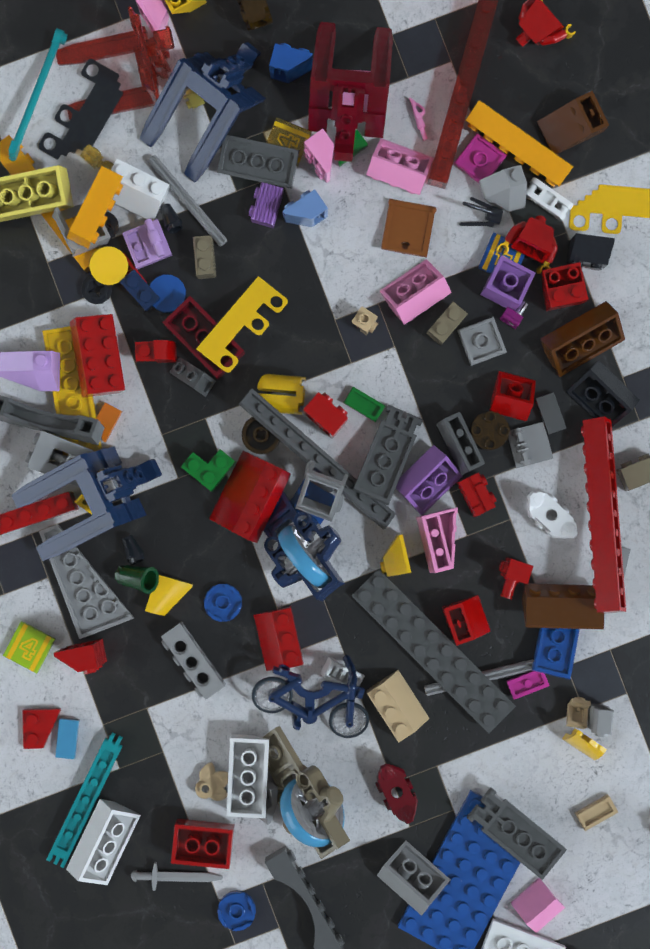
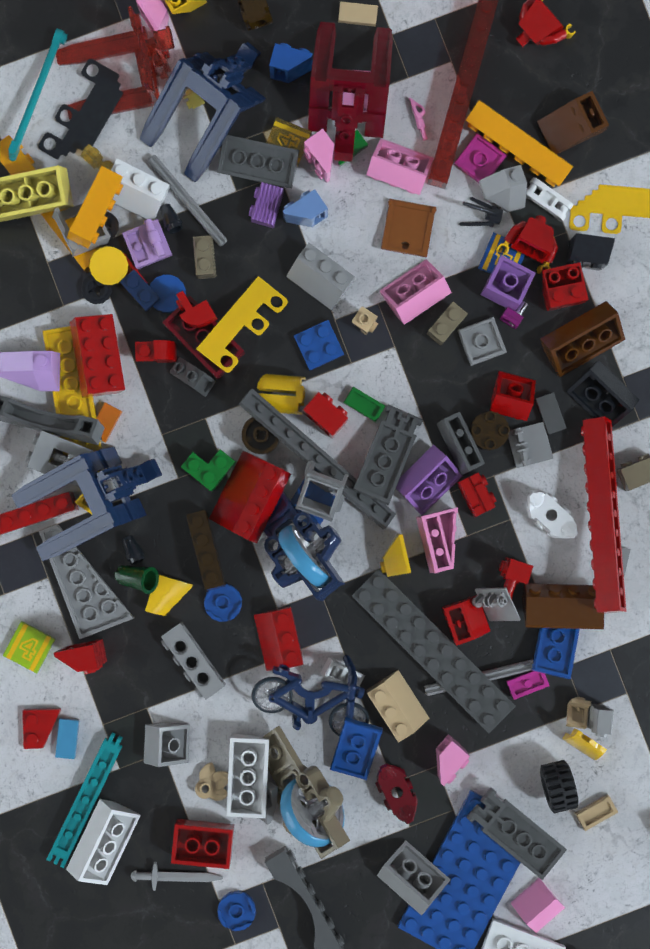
(166, 744): none -> light grey slope
(196, 316): none -> red brick
(206, 550): none -> dark brown brick
(318, 345): none -> blue plate
(320, 276): none -> light grey slope
(356, 748): none -> blue tile
(358, 14): none -> tan tile
(450, 758): none -> bright pink slope
(496, 604): none -> light grey hinge
(559, 786): none -> black tyre

